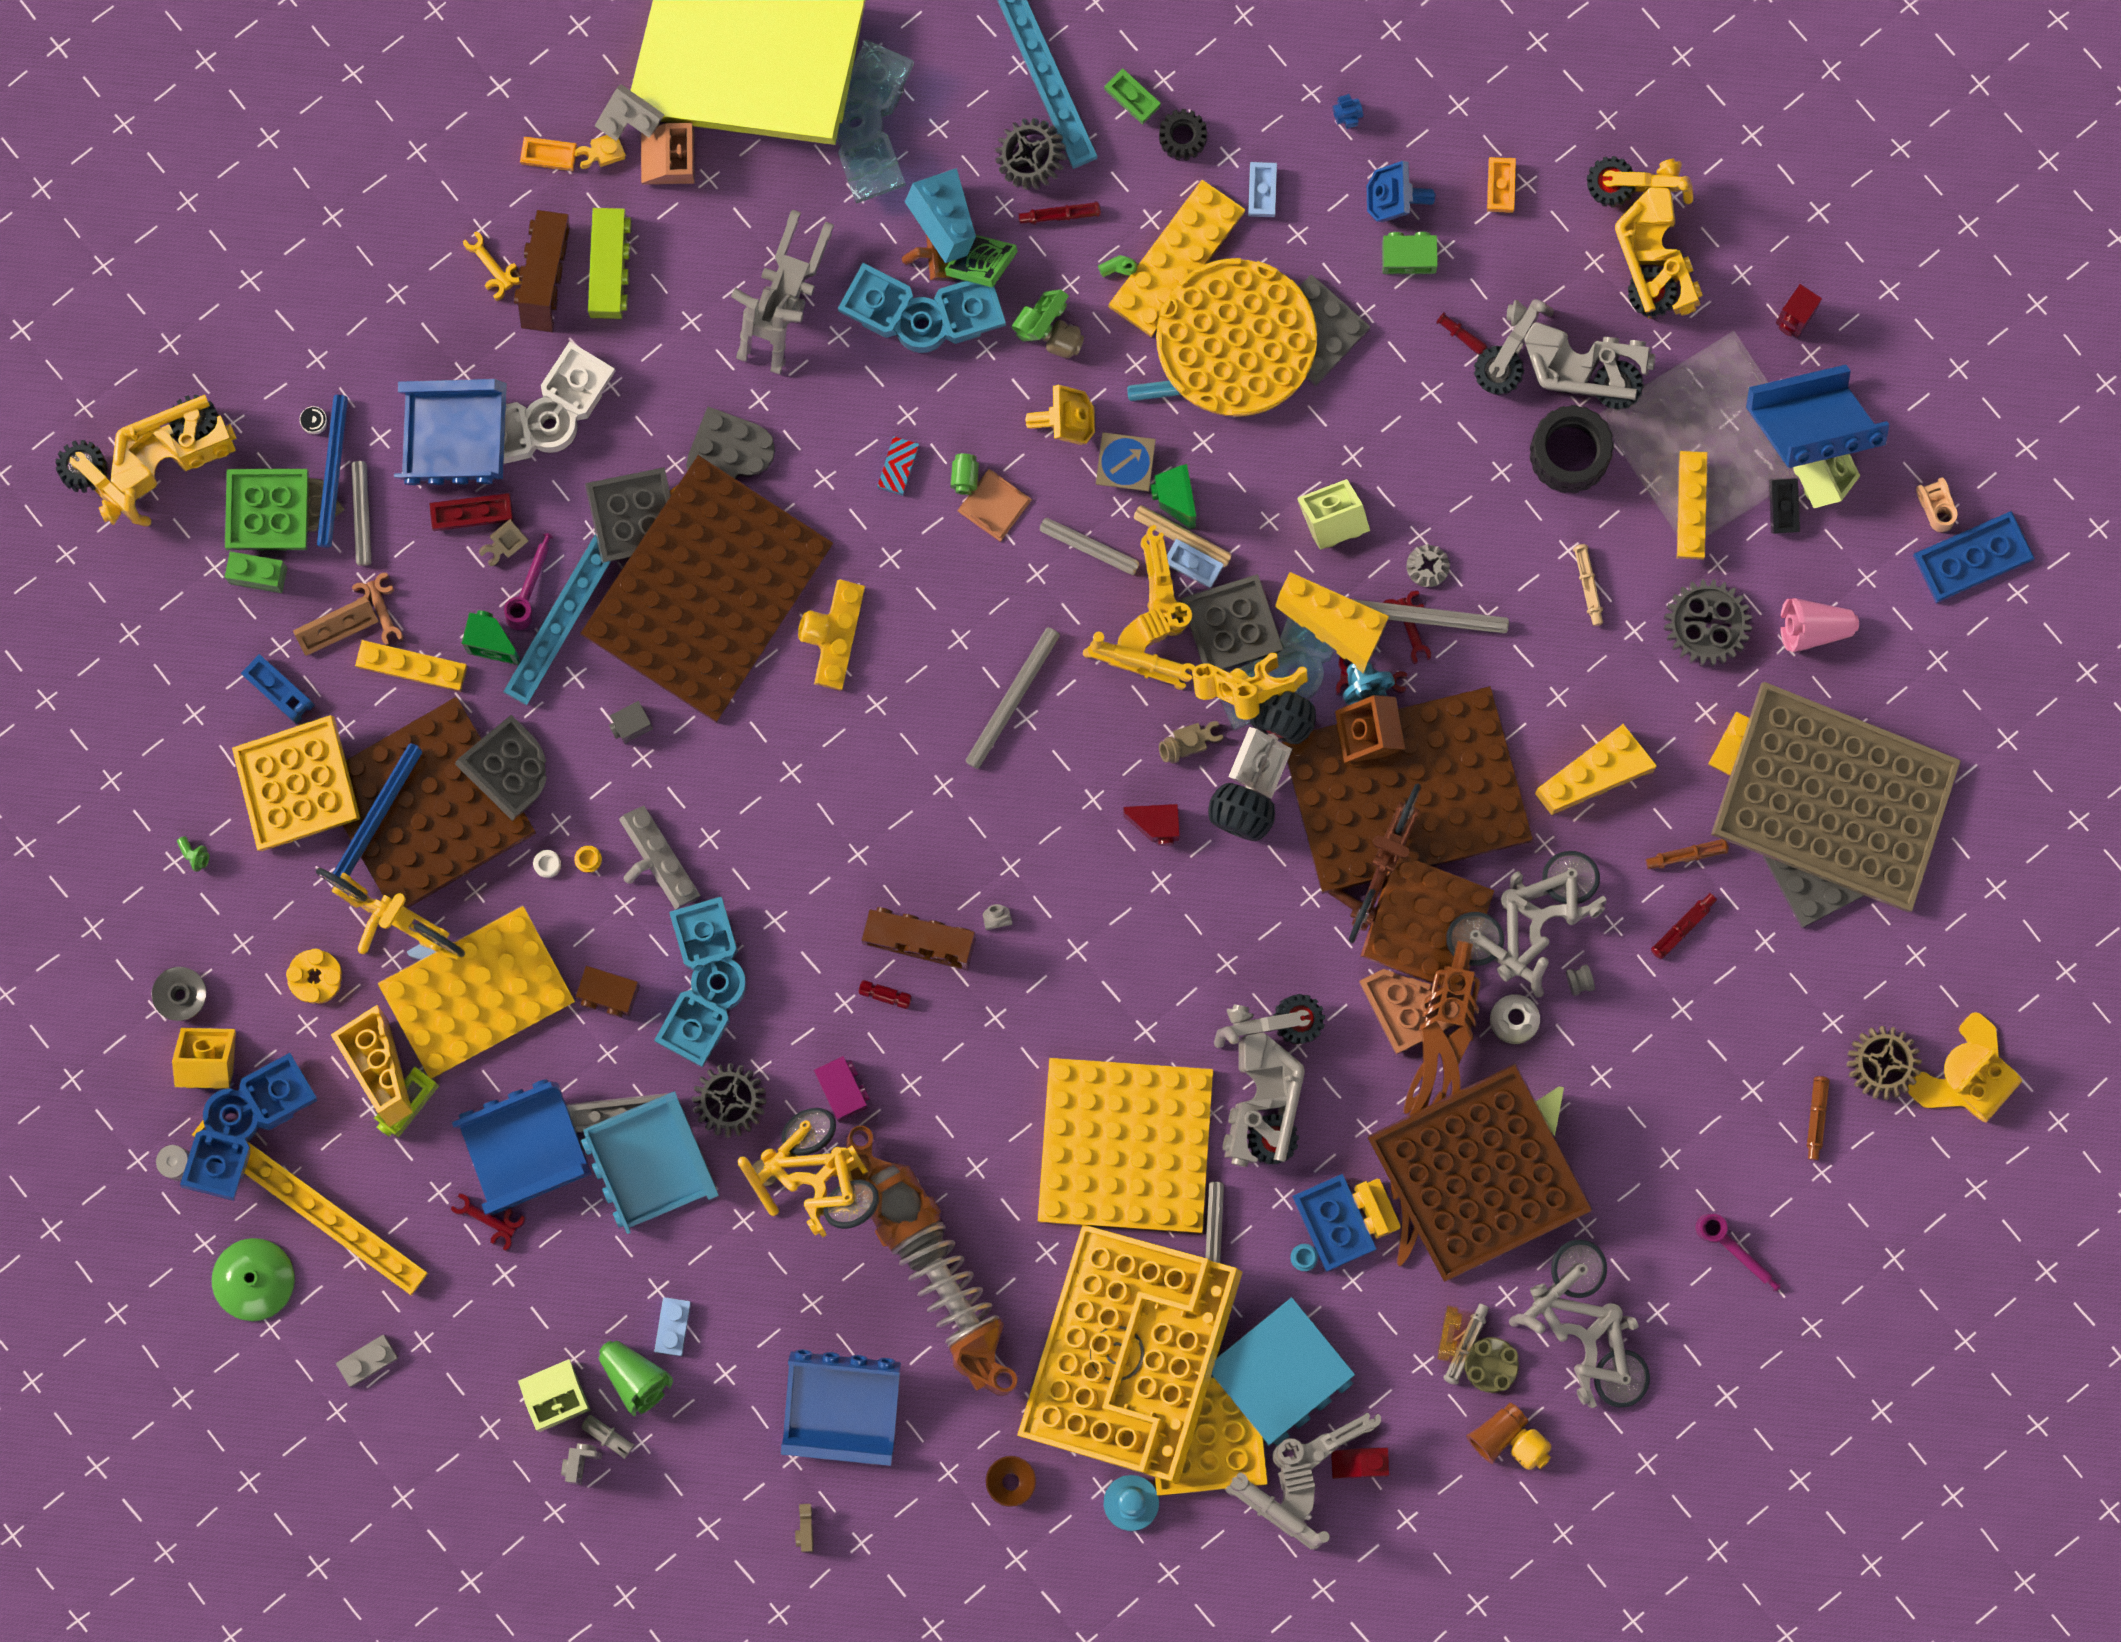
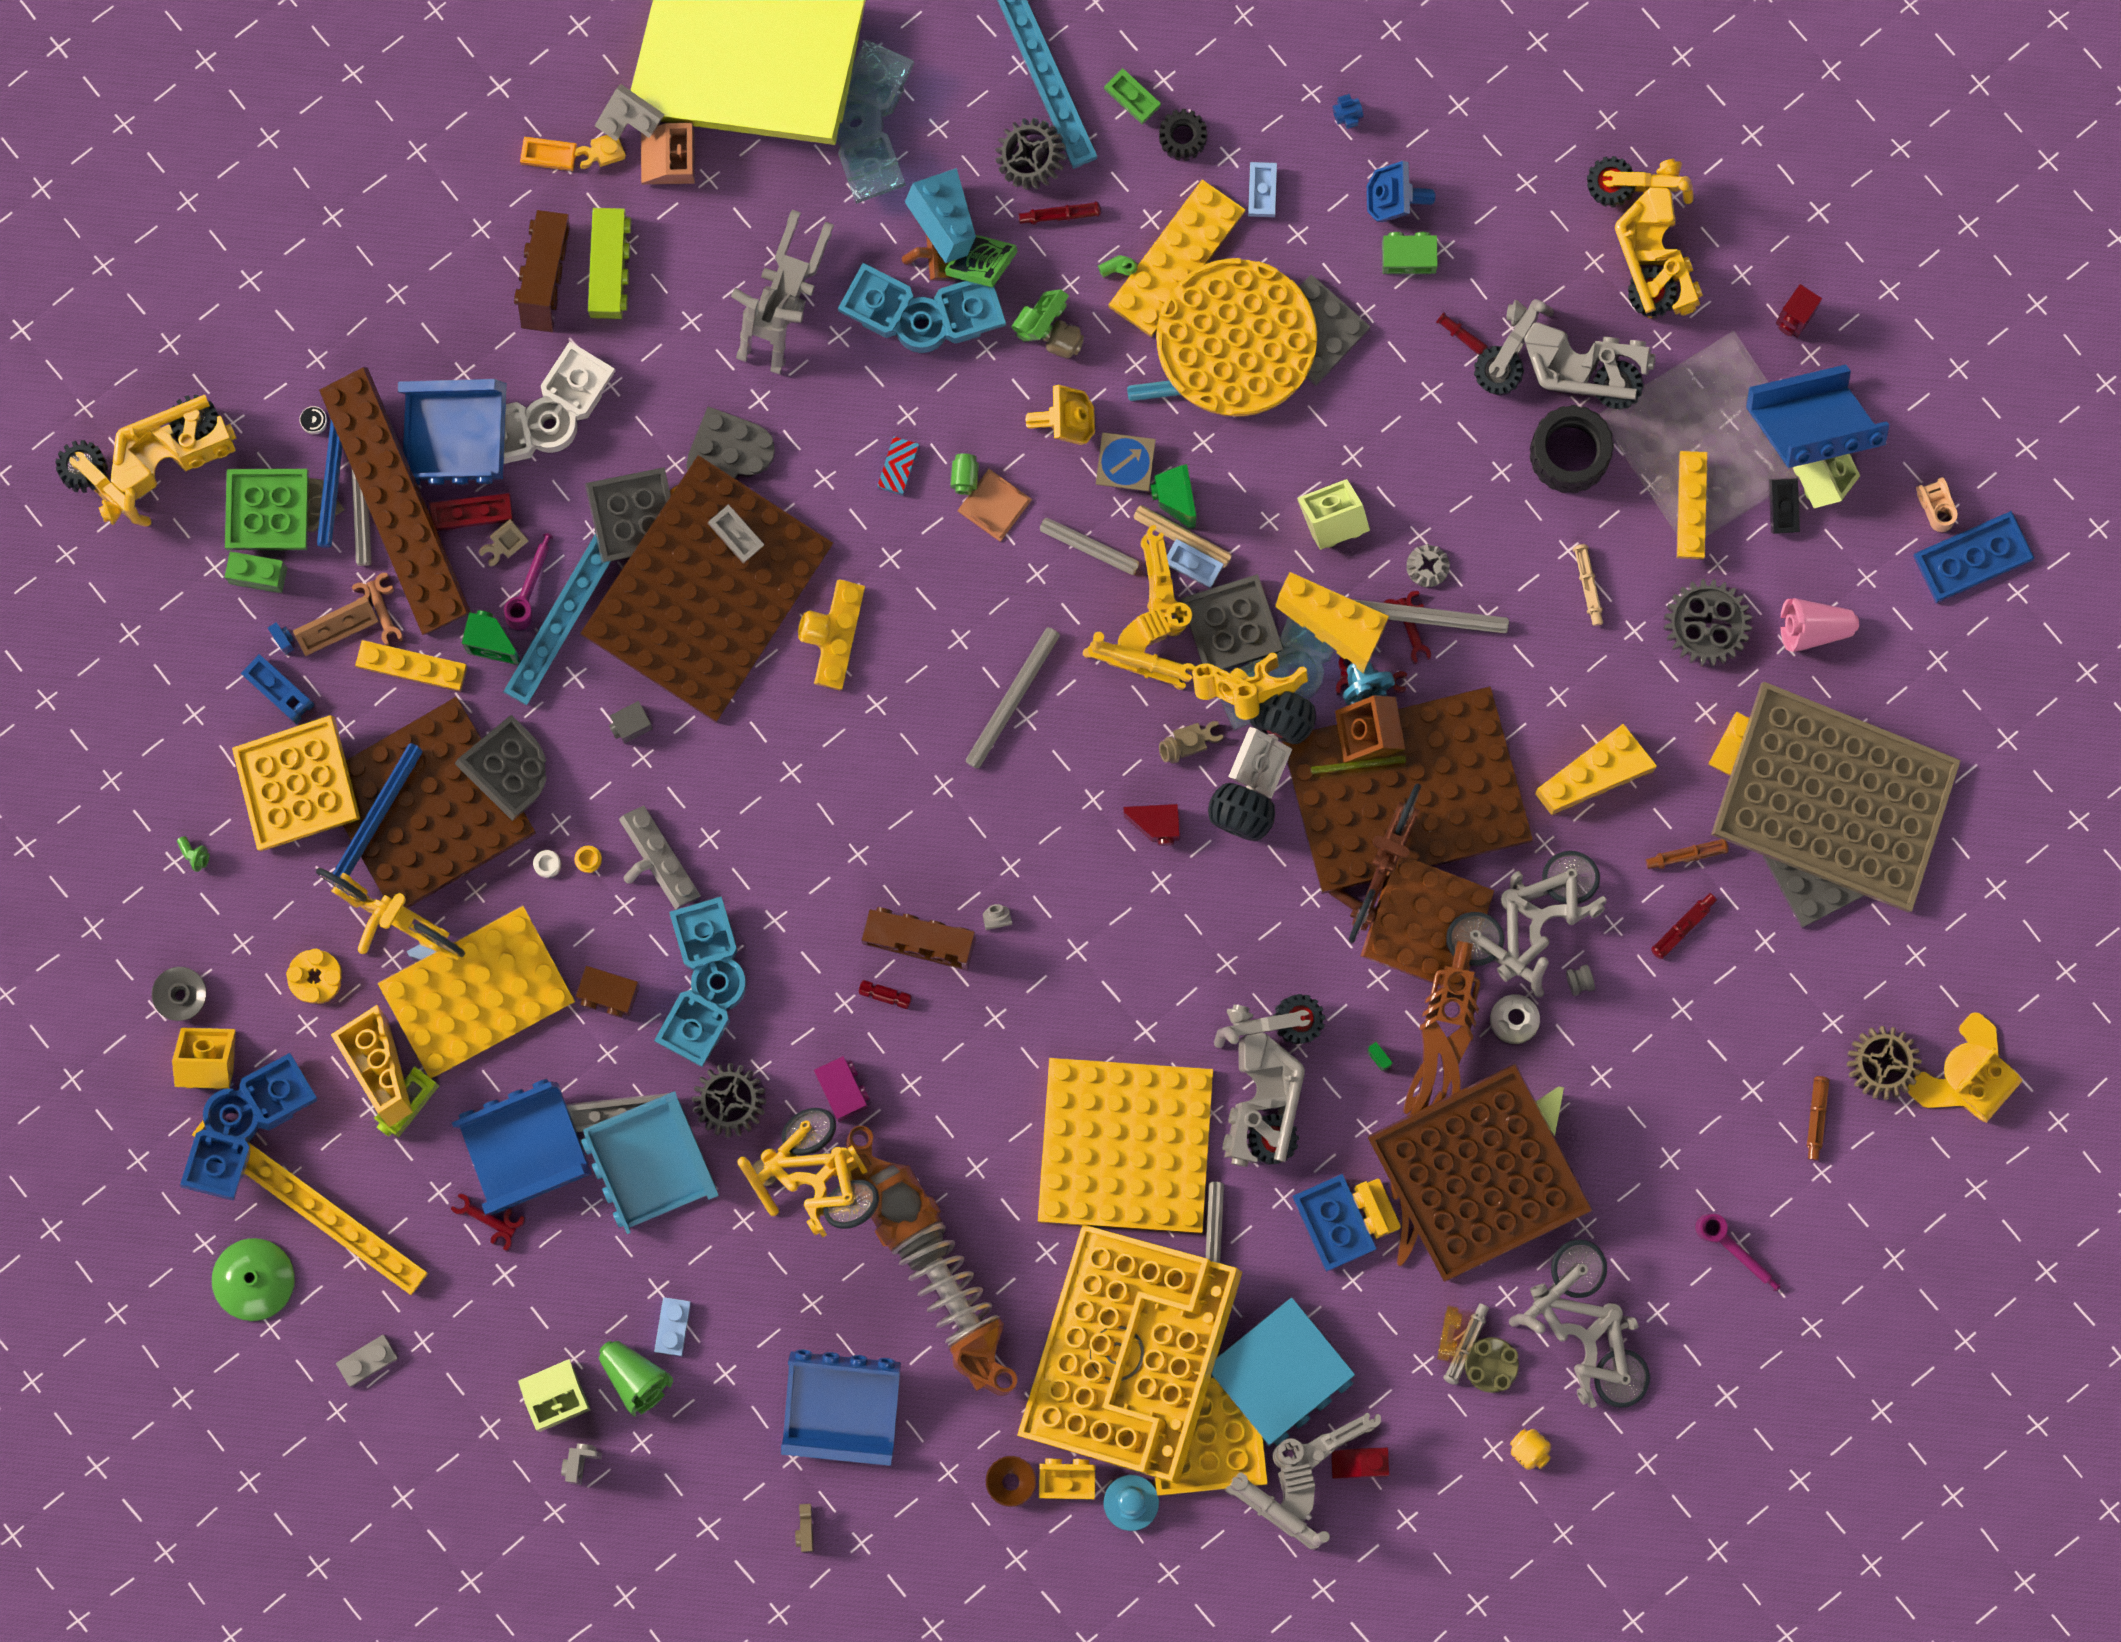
(172, 1161): light grey piece -> none
(282, 637): none -> blue plate
(394, 501): none -> reddish brown plate
(503, 280): yellow bar -> none
(607, 1436): light grey axle -> none
(736, 534): none -> light grey plate
(1067, 1480): none -> yellow bracket
(1304, 1257): dark azure plate -> none
(1358, 764): none -> clear neon green axle
(1379, 1057): none -> green tile
(1400, 1005): nougat plate -> none
(1497, 1432): dark orange plant -> none
(1501, 184): light orange plate -> none

